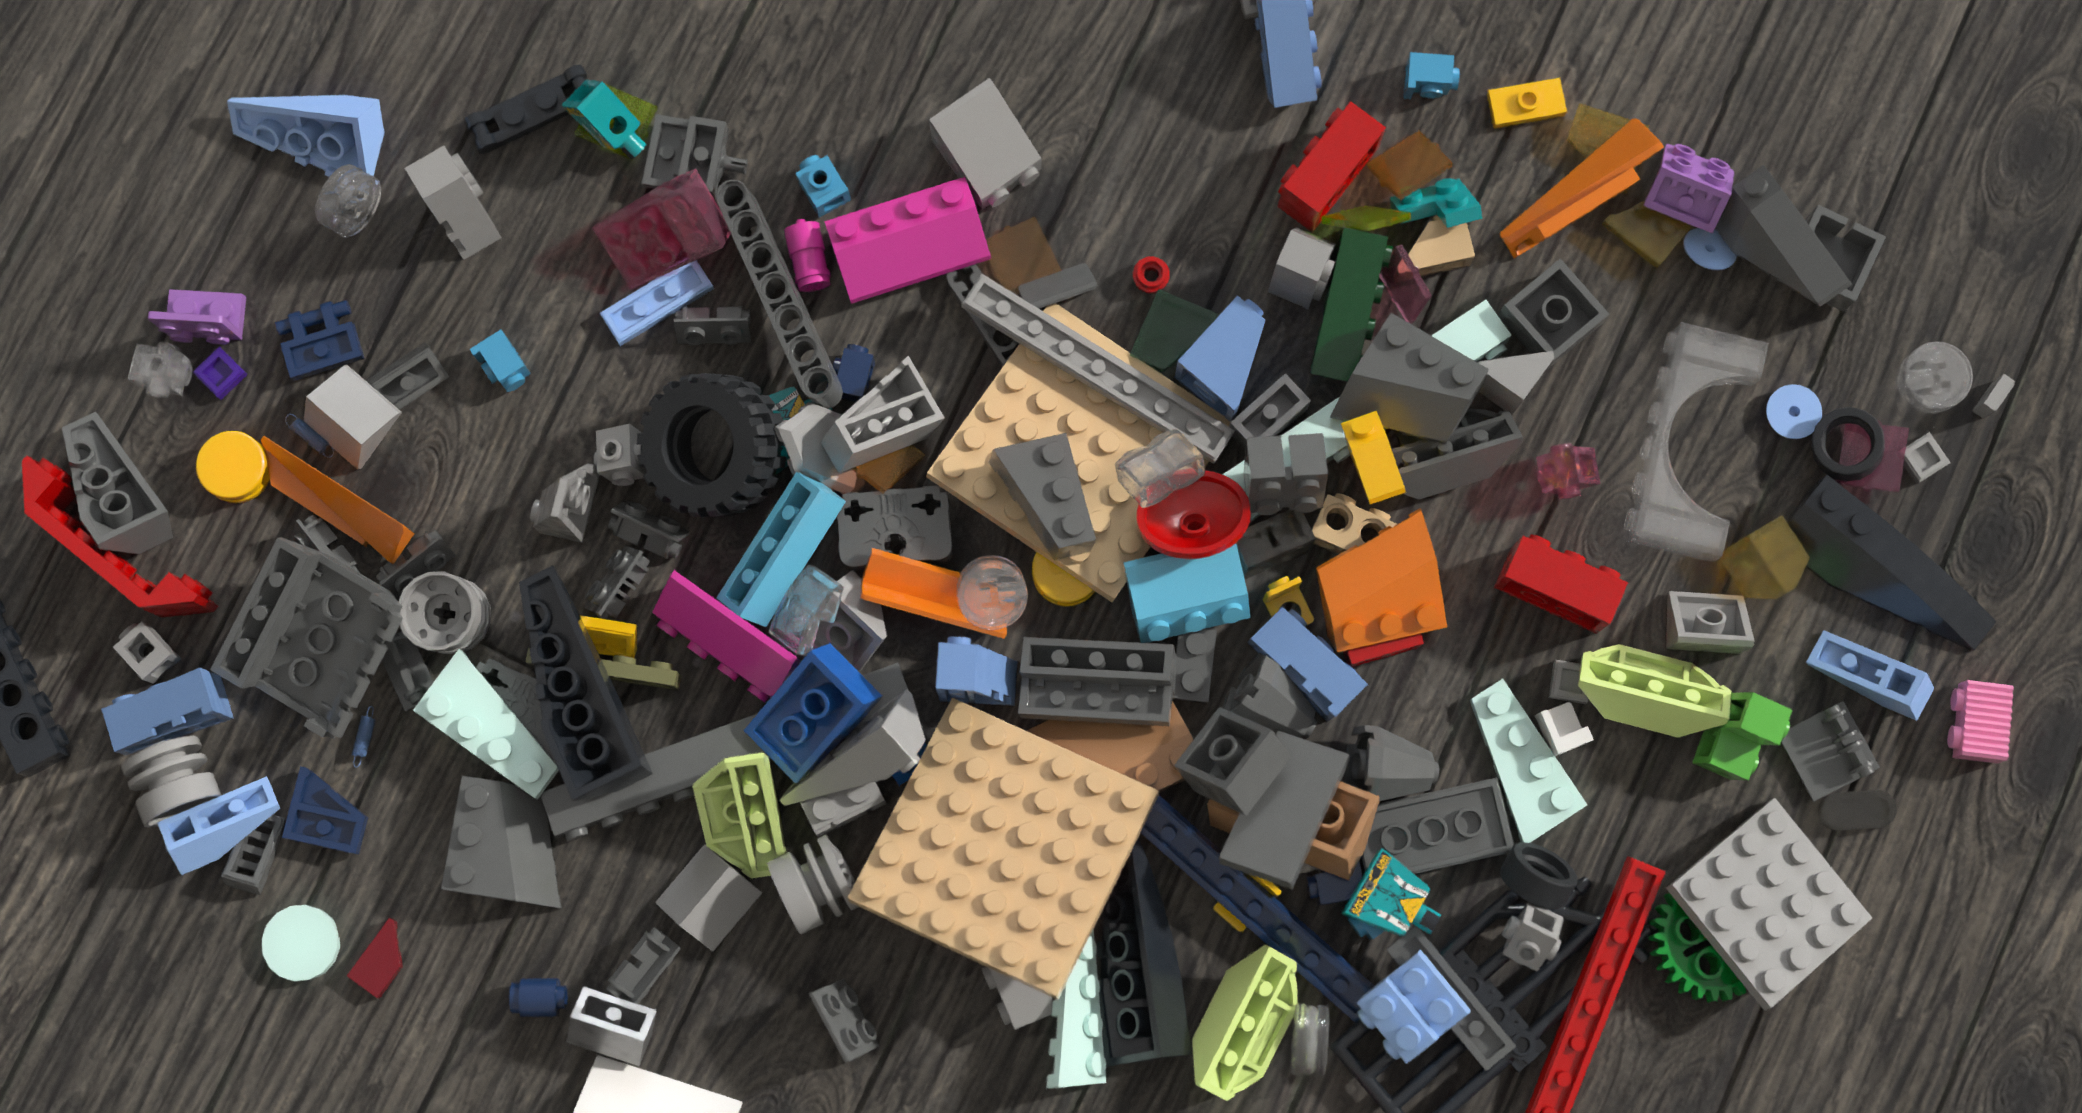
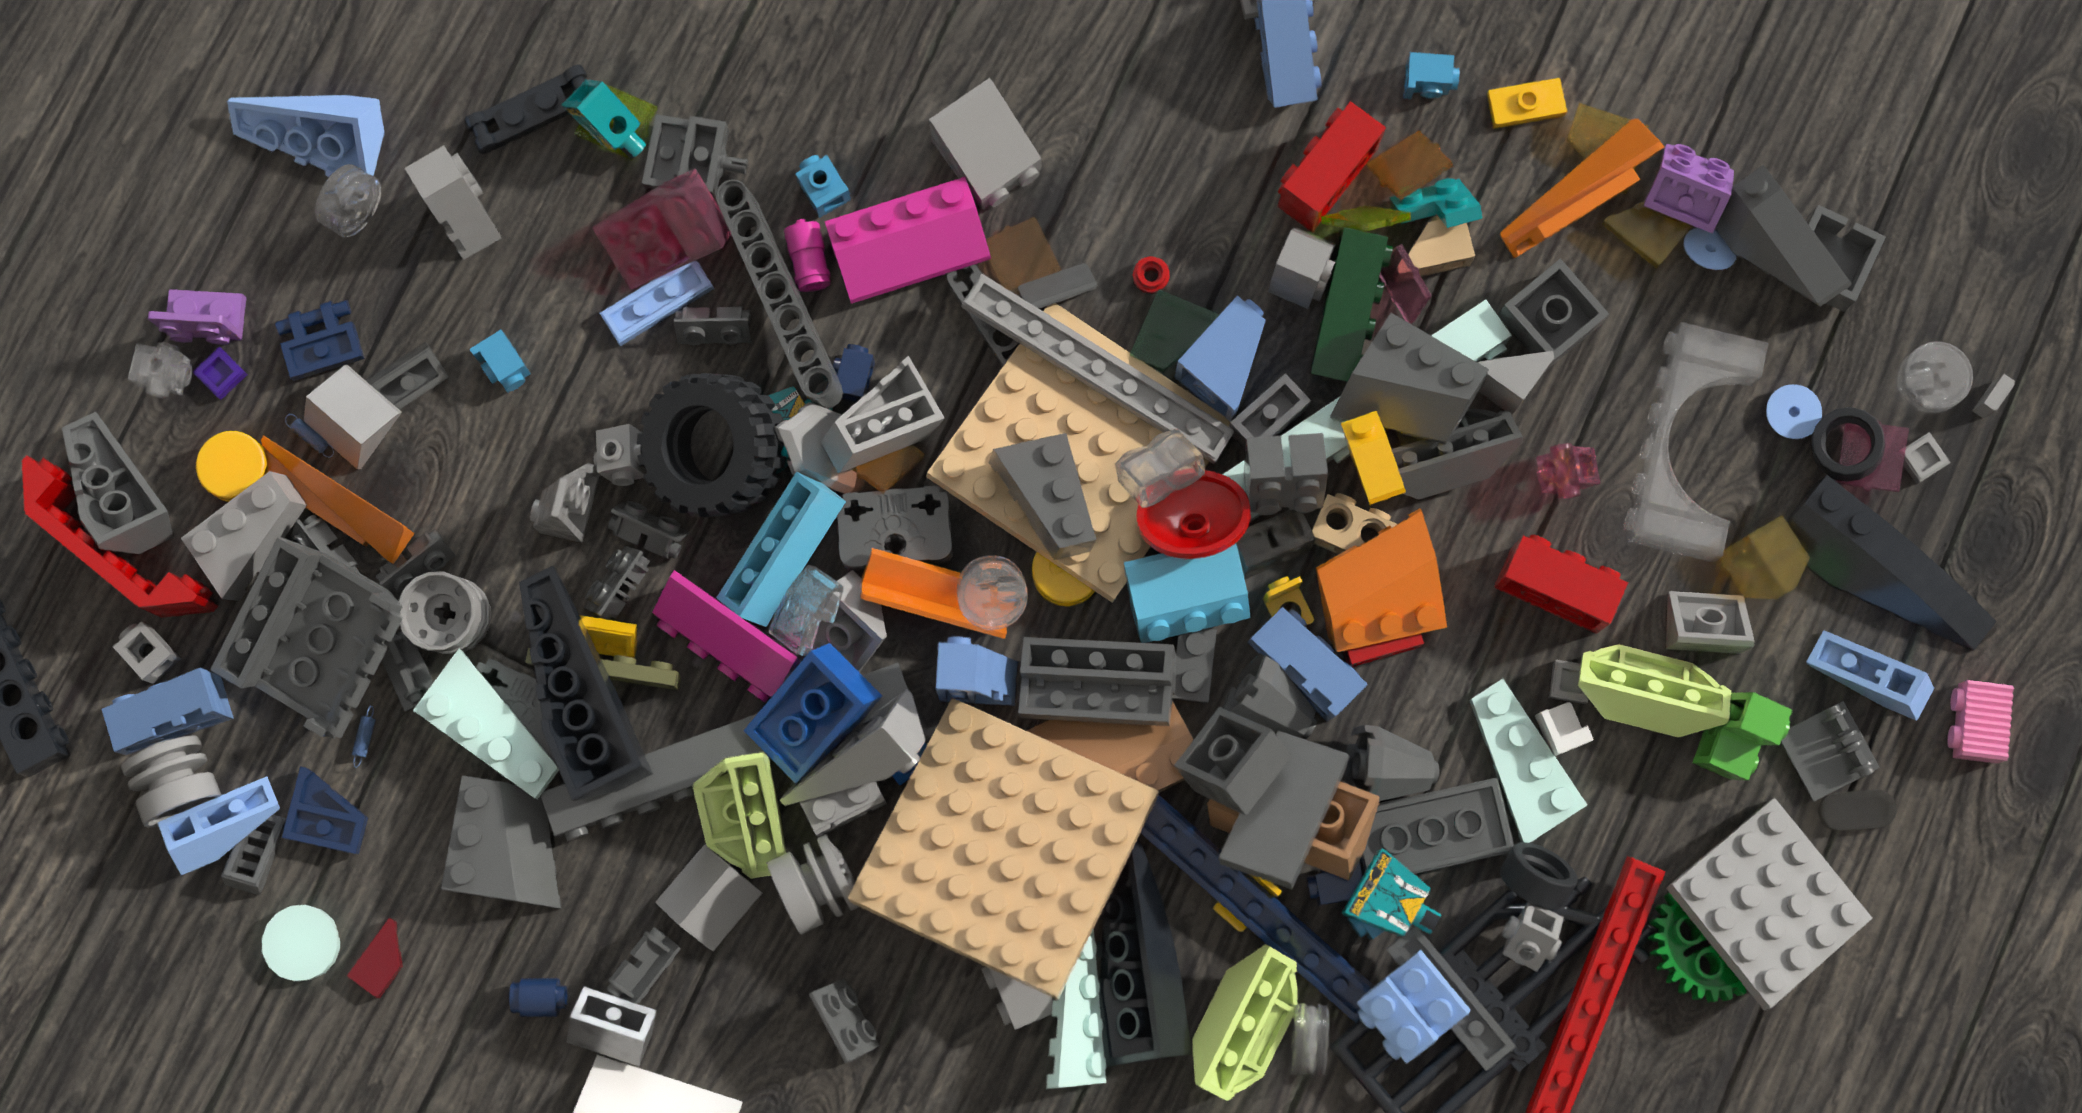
(241, 533): none -> light grey wedge

